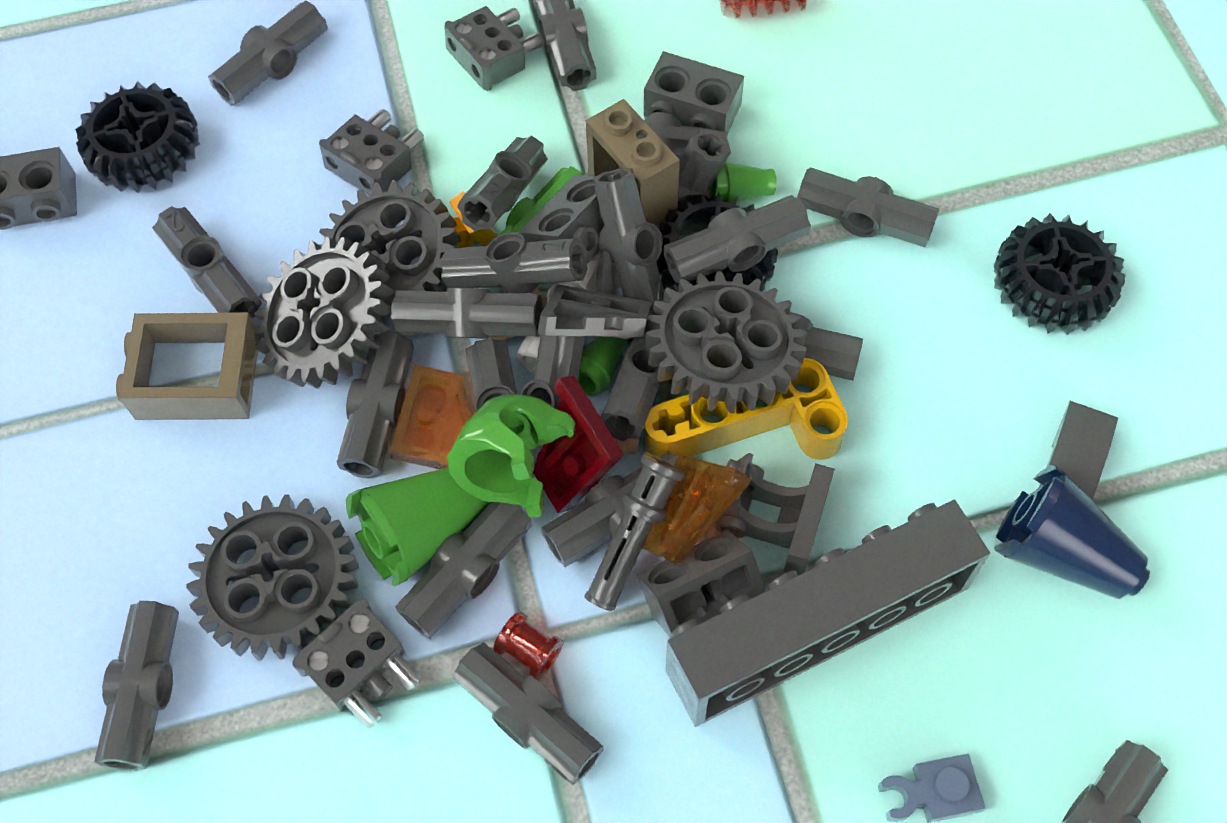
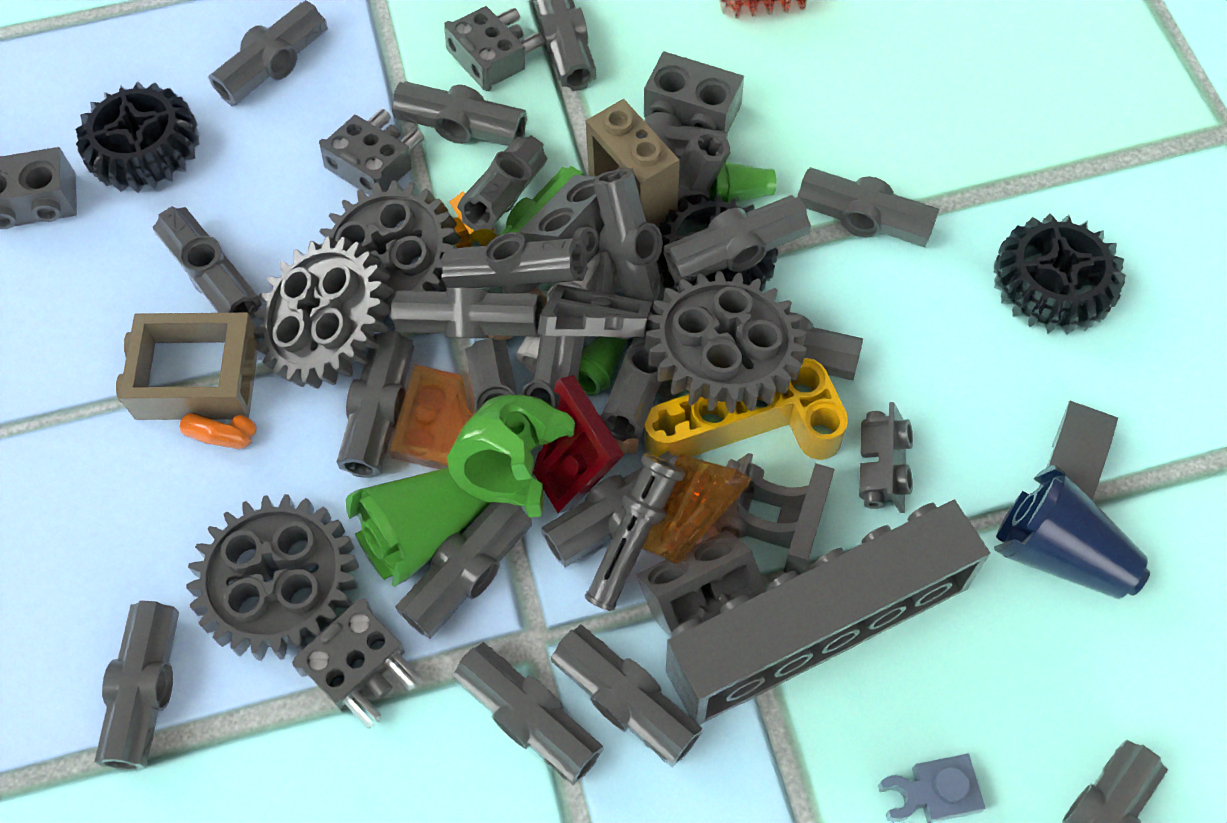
(213, 432): none -> orange arm
(458, 113): none -> dark grey piece
(528, 645): clear red bush -> none
(626, 695): none -> dark grey piece
(890, 476): none -> dark grey hinge

